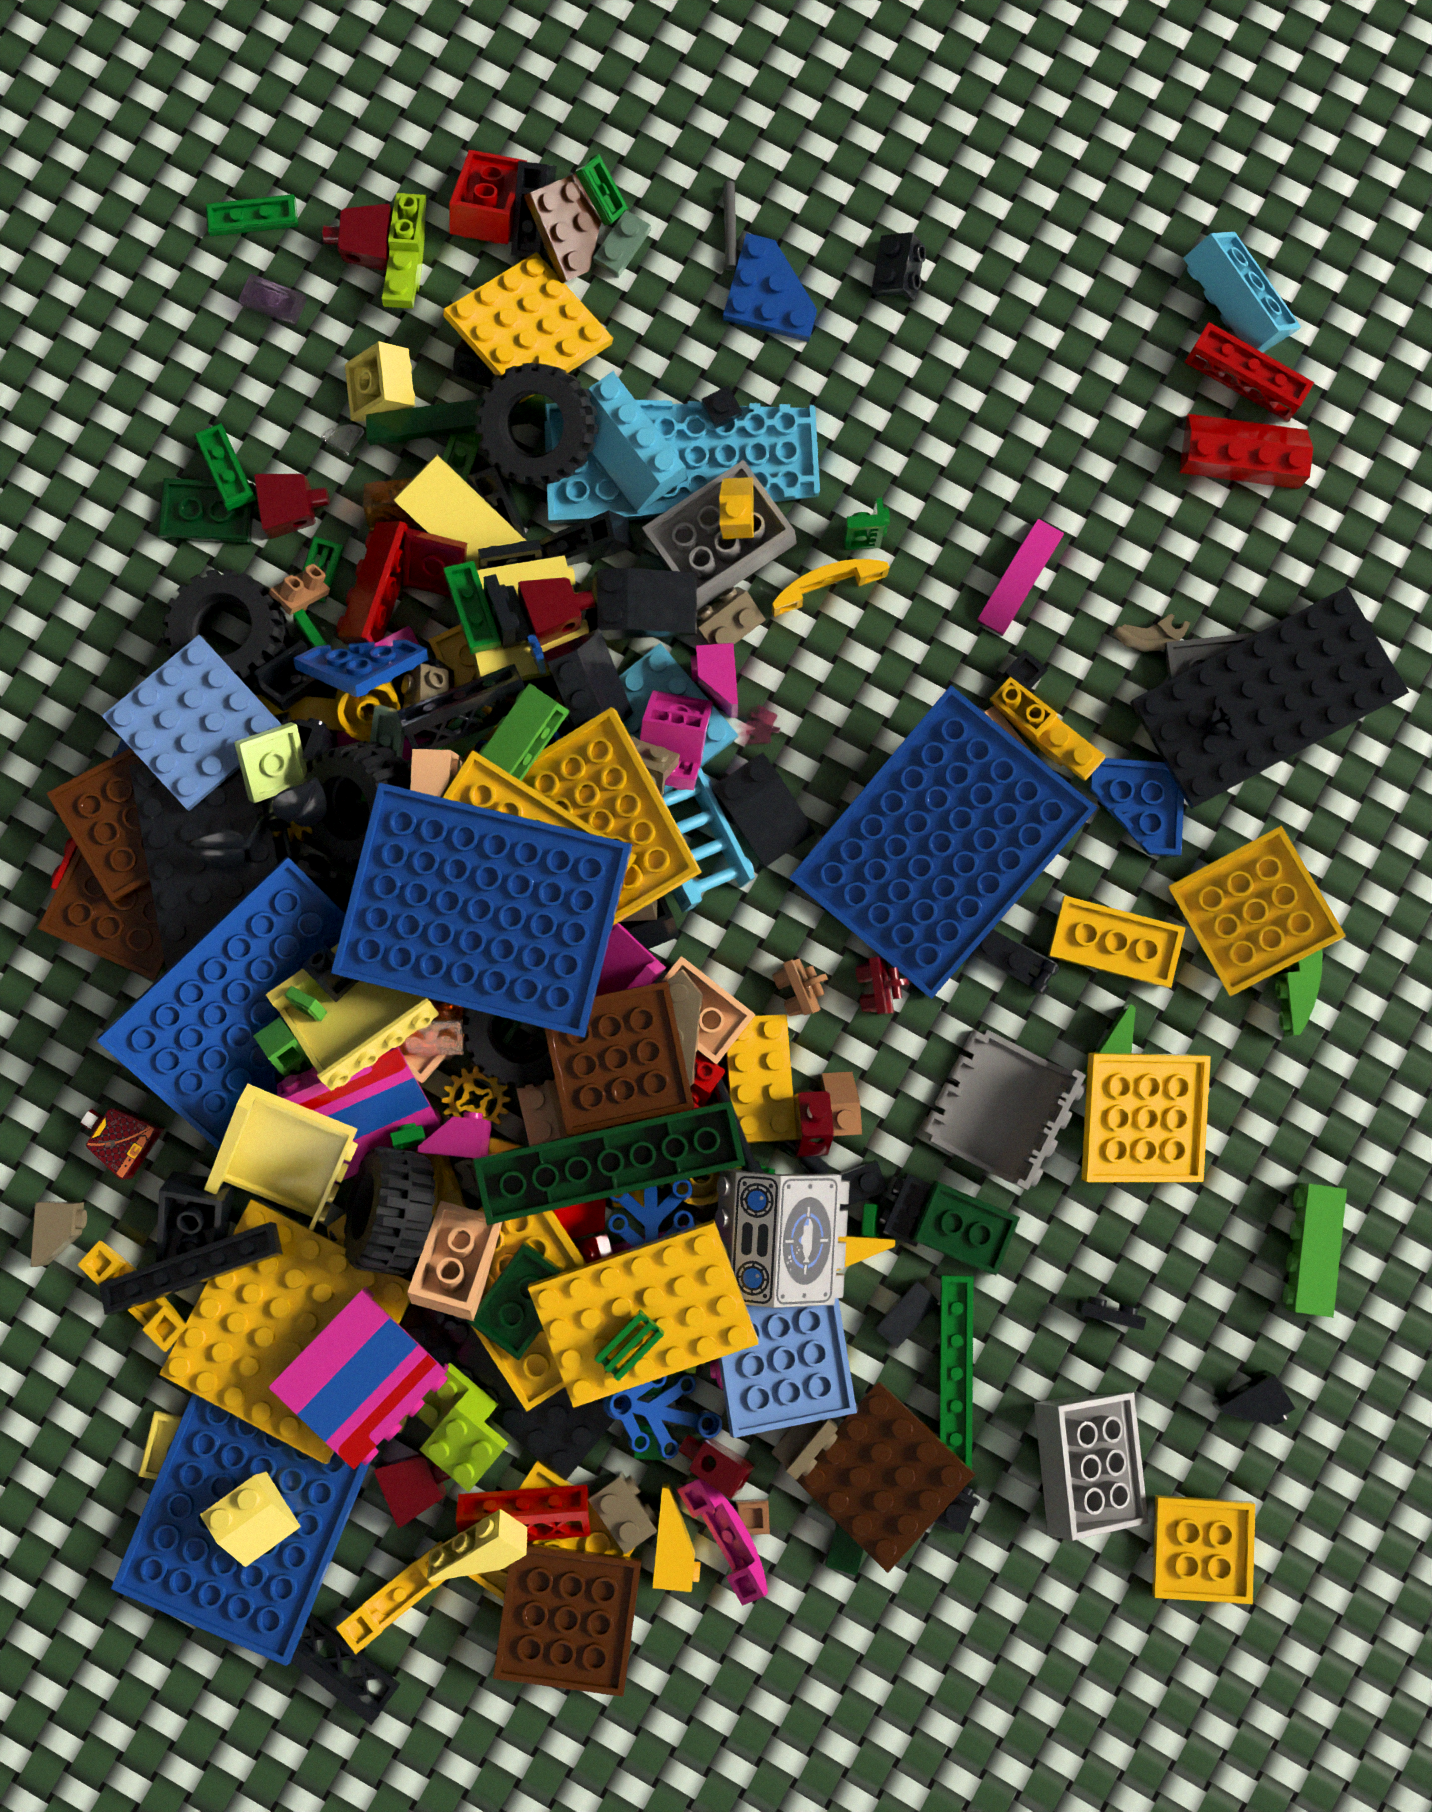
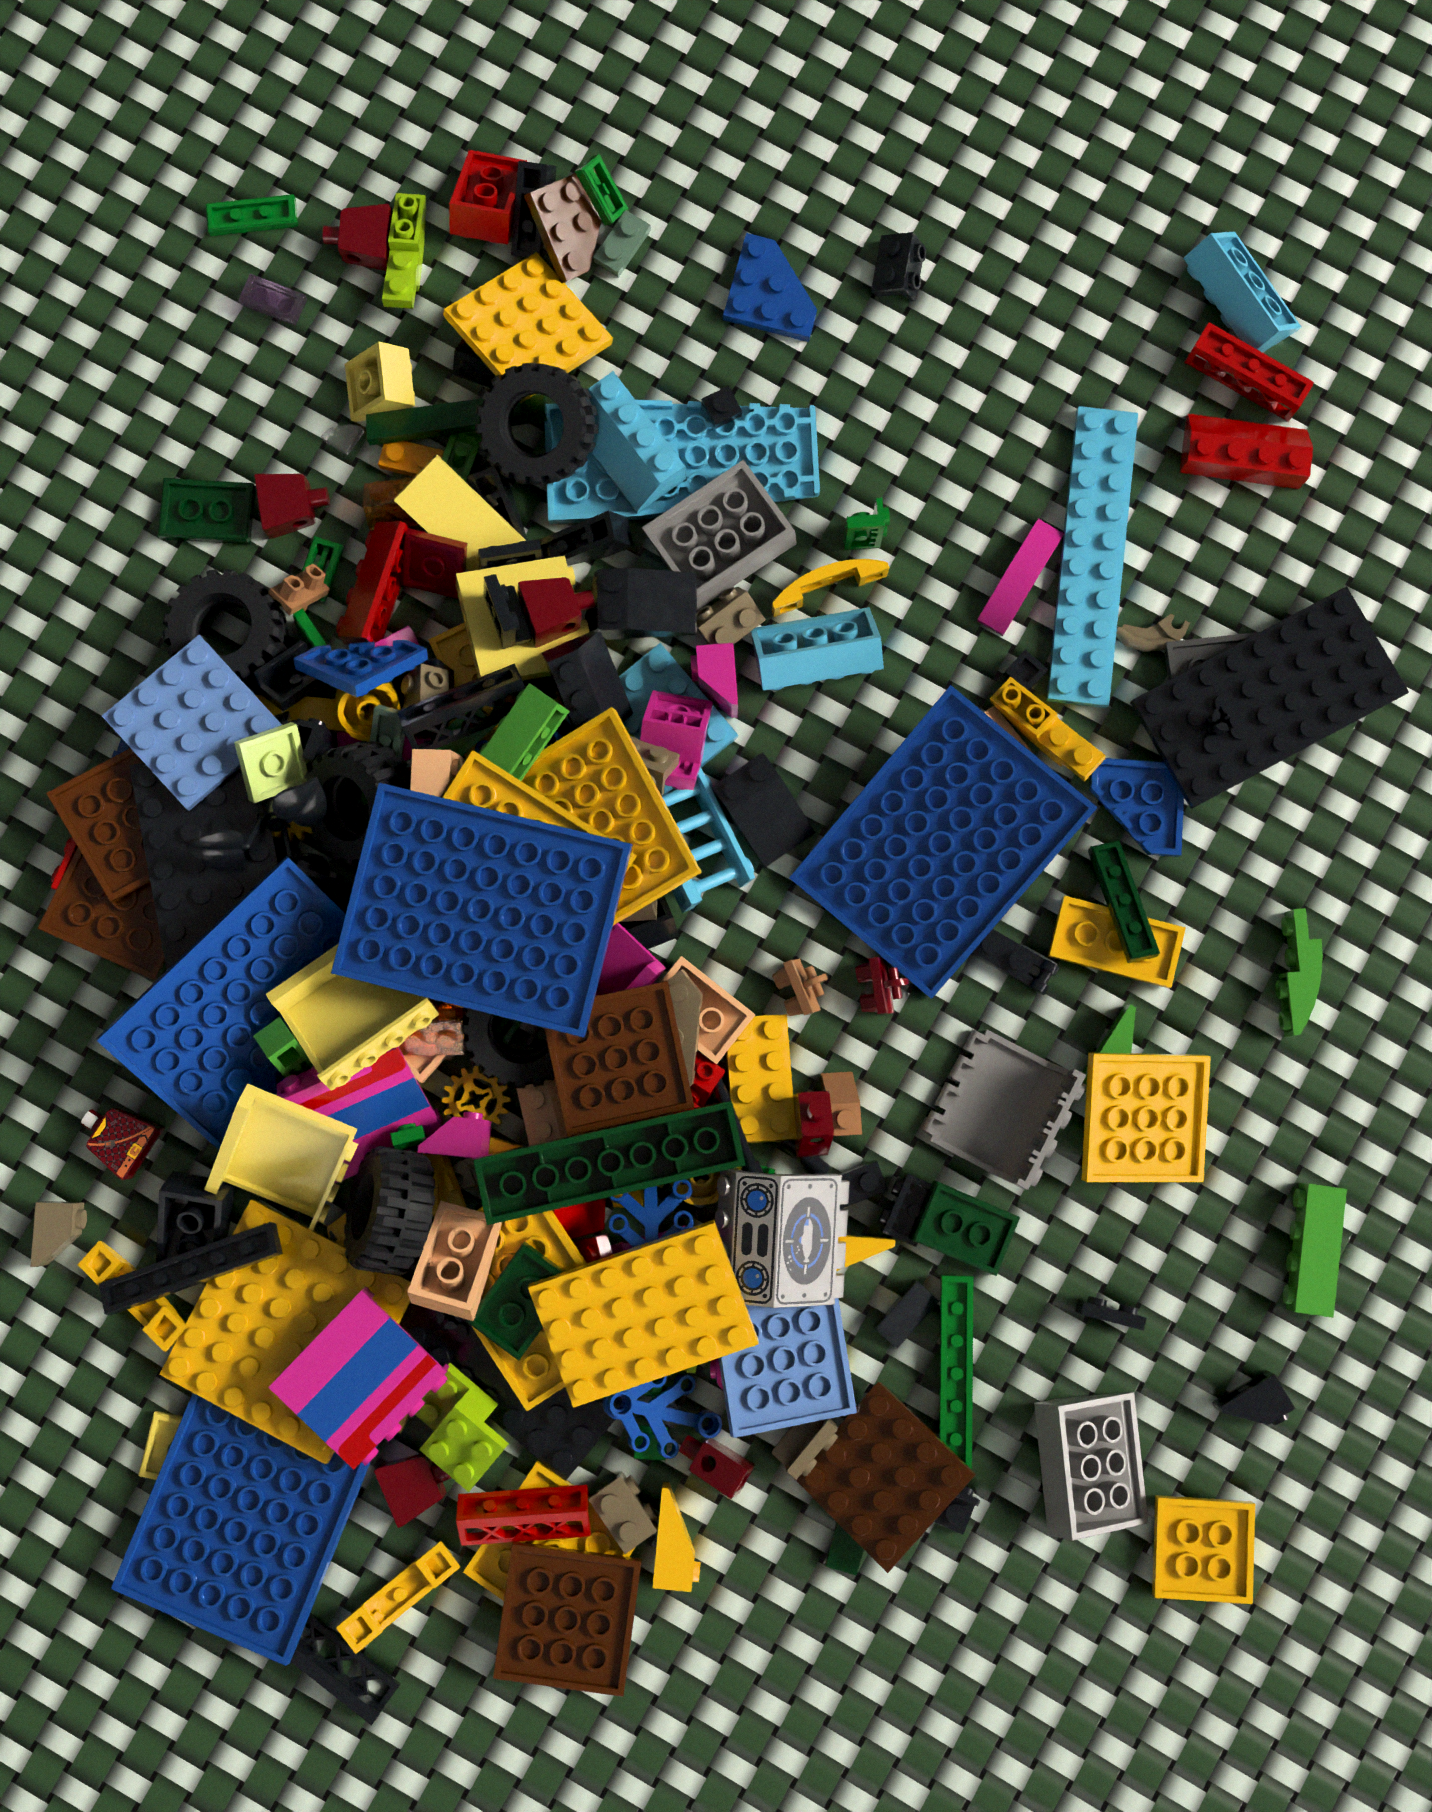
(224, 467): green tile -> none
(250, 1519): light yellow slope -> none
(305, 1003): bright green tile -> none
(320, 967): black bracket -> none
(406, 457): none -> light orange plate
(472, 607): green plate -> none
(479, 1549): light yellow slope -> none
(536, 652): blue piece -> none
(610, 1365): green tile -> none
(730, 225): dark grey bar -> none
(731, 1536): dark pink slope -> none
(737, 508): yellow slope -> none
(754, 1515): medium nougat tile -> none
(762, 727): clear pink piece -> none
(817, 649): none -> medium azure slope
(870, 1219): green tile -> none
(1092, 557): none -> medium azure plate
(1123, 902): none -> dark green tile
(1256, 911): yellow plate -> none

